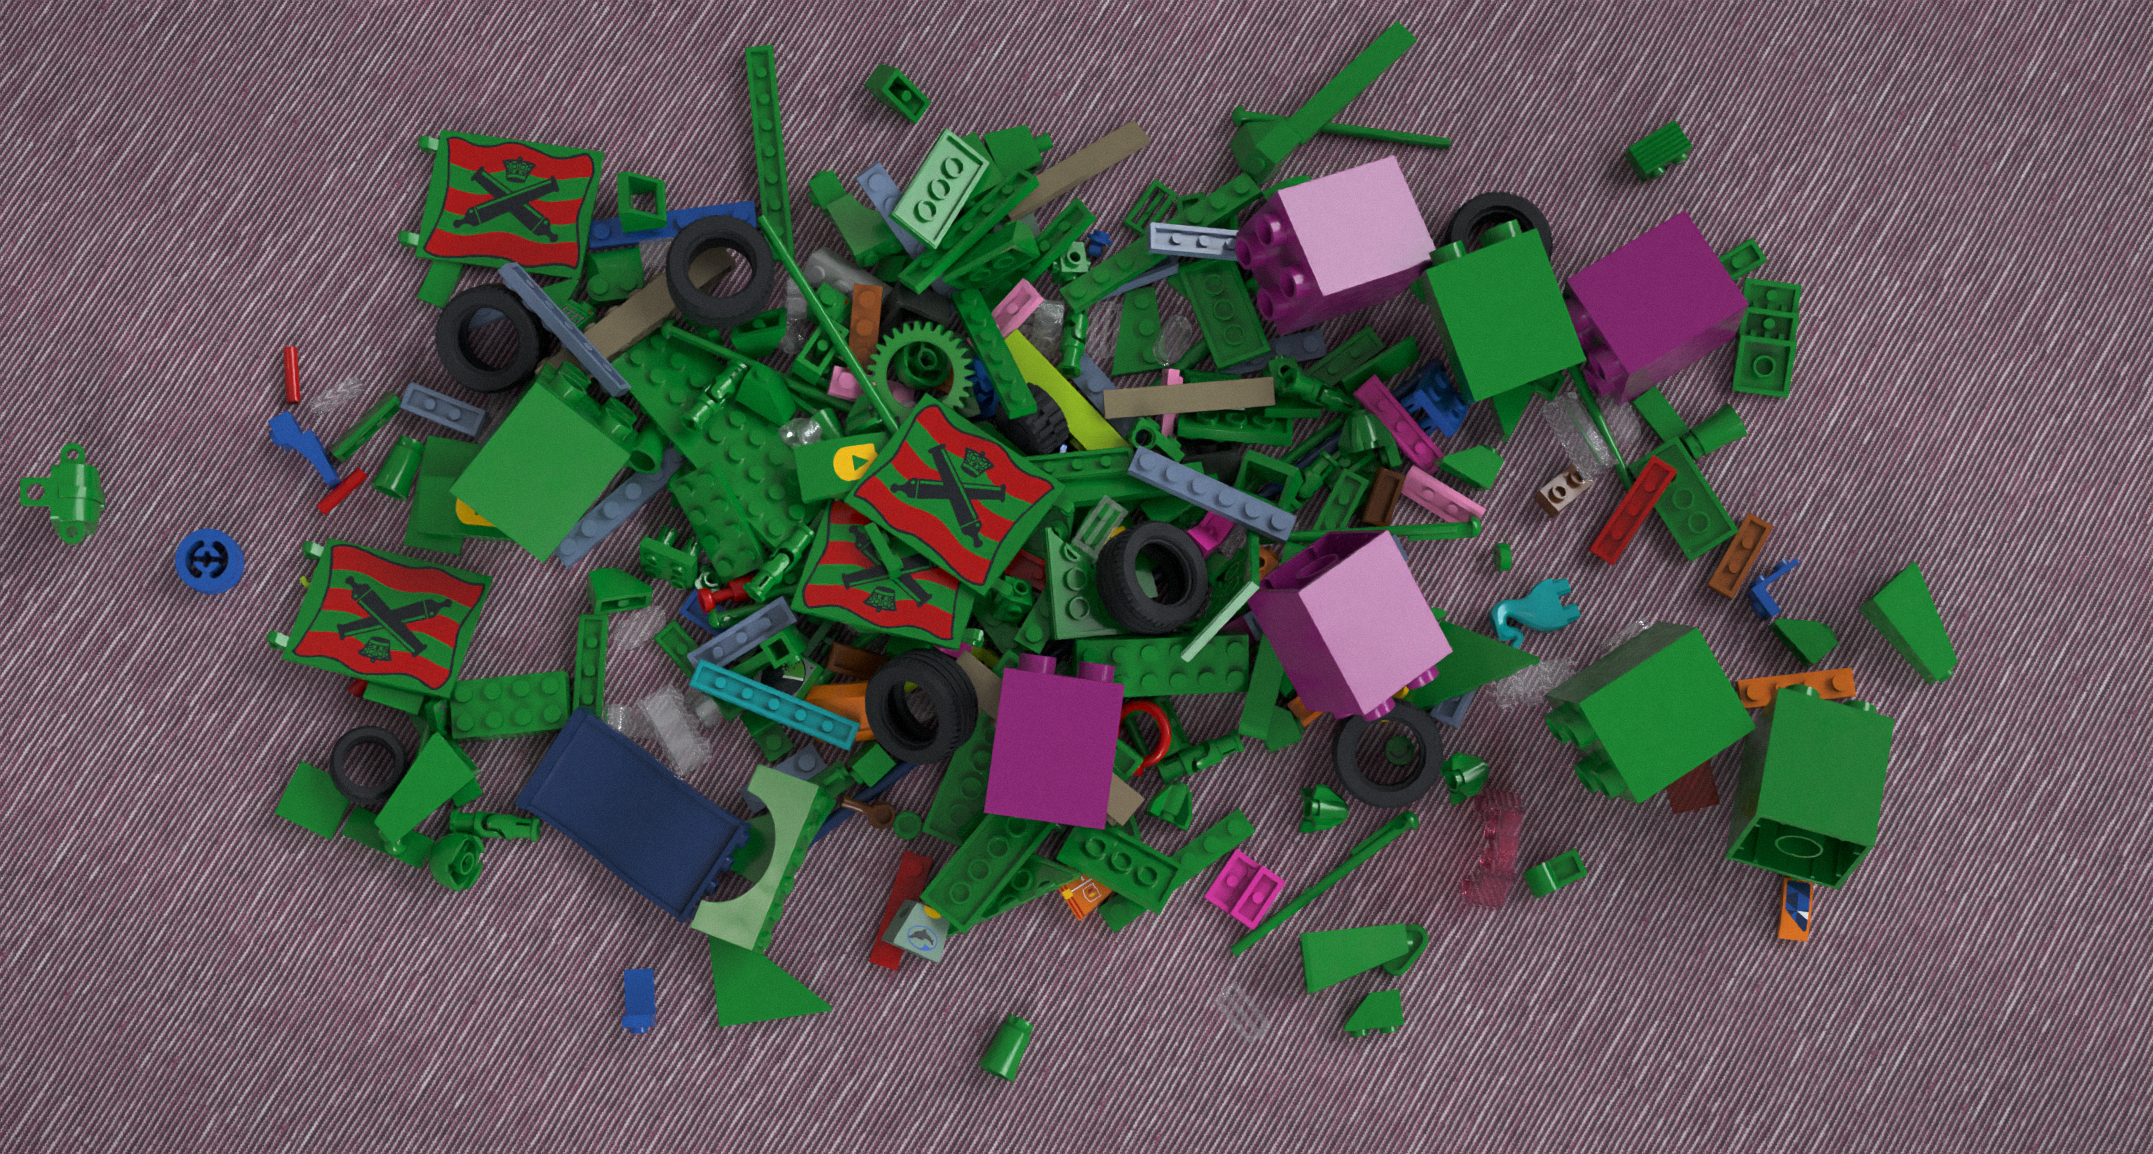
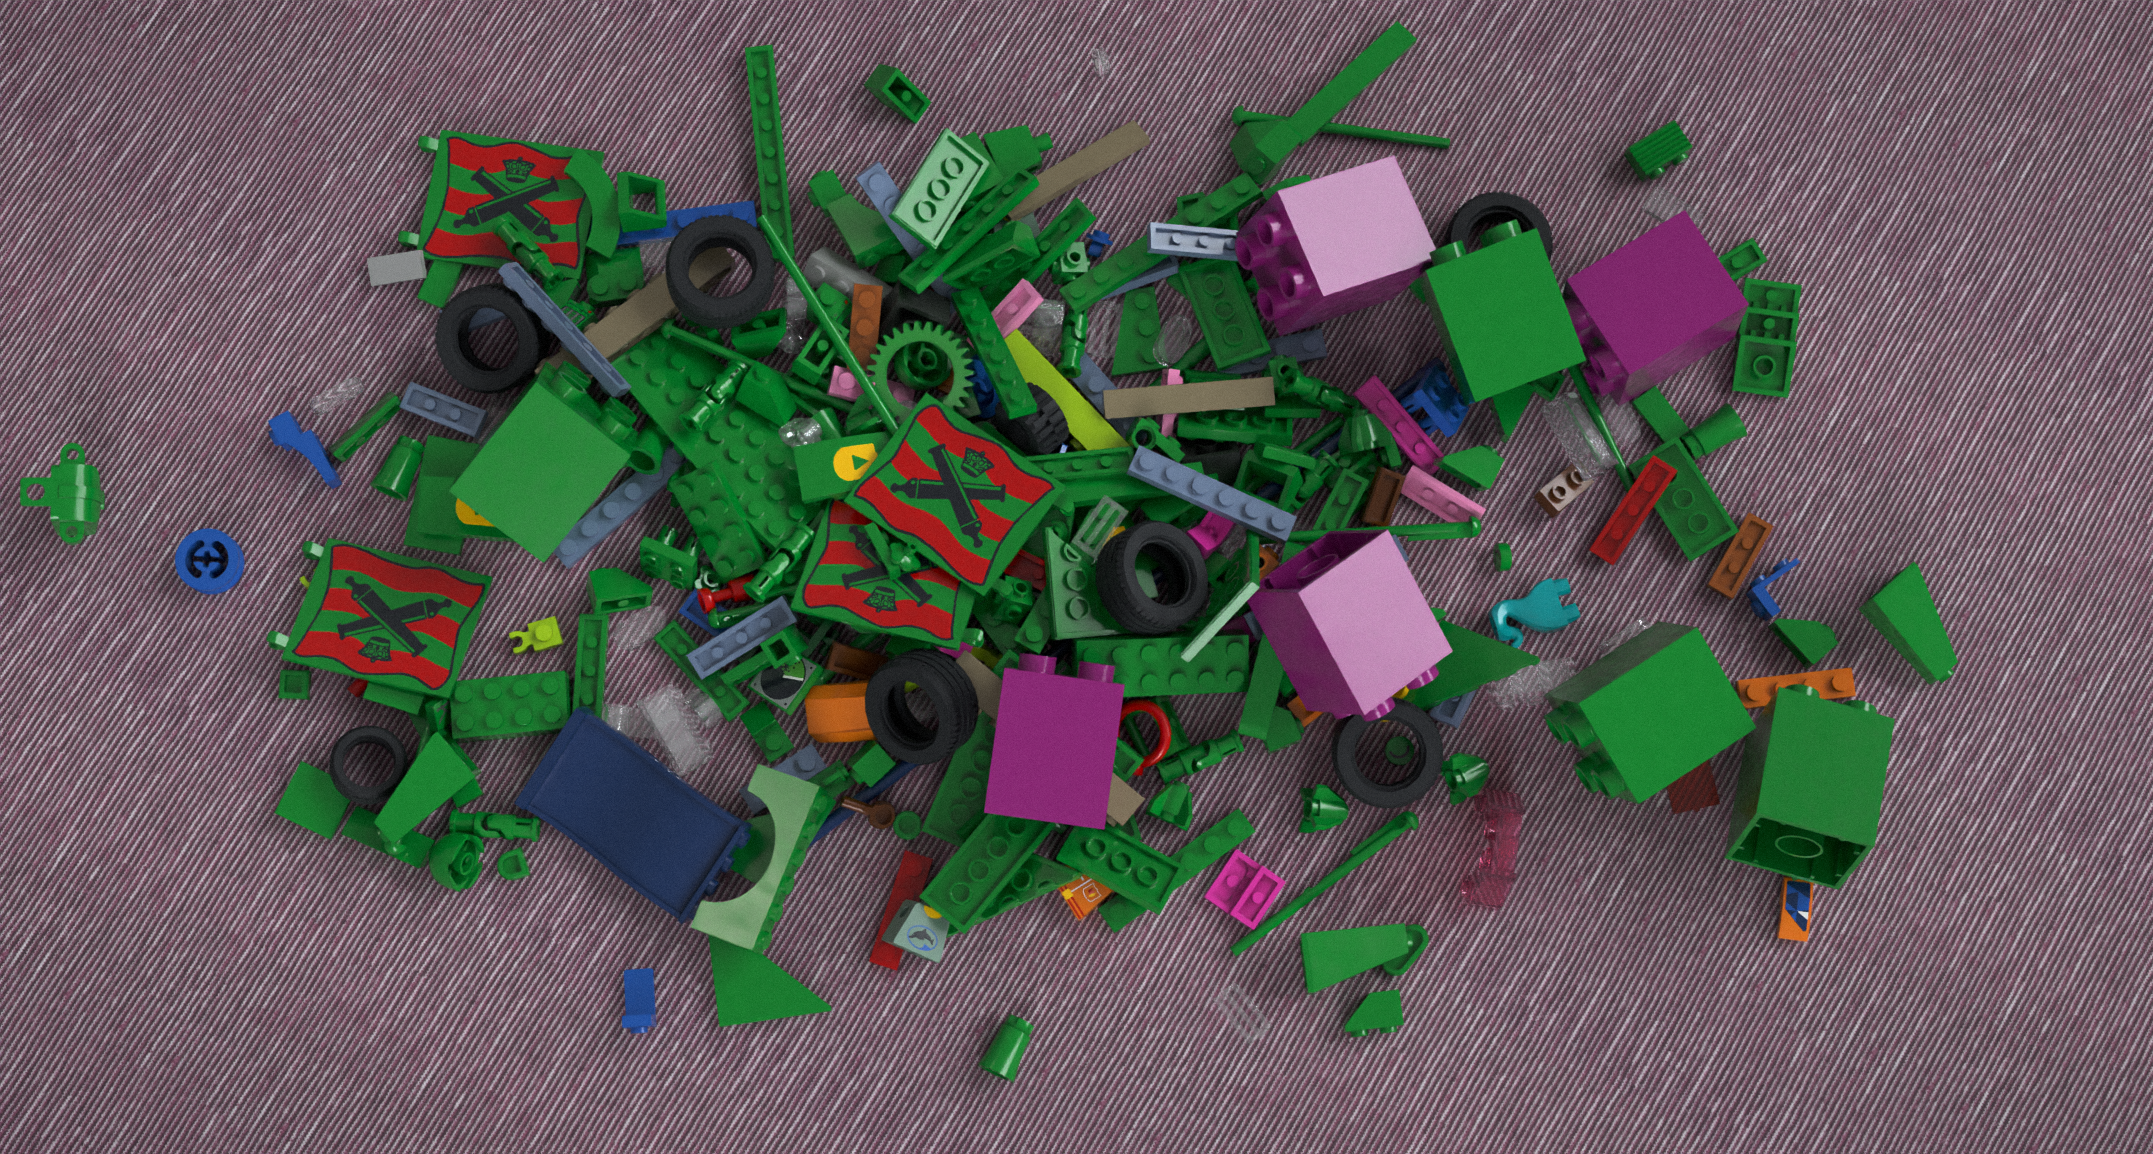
(291, 374): red piece -> none
(294, 684): none -> green tile
(341, 491): red piece -> none
(396, 268): none -> light grey tile
(513, 865): none -> green tile
(527, 252): none -> green piece
(541, 635): none -> lime plate
(603, 202): none -> green tile
(774, 704): teal tile -> none
(905, 555): none -> green plant
(1100, 62): none -> clear tile
(1136, 228): green tile -> none
(1284, 454): none -> green tile
(1347, 357): green plate -> none
(1383, 365): green slope -> none
(1555, 873): green plate -> none
(1664, 205): none -> clear tile

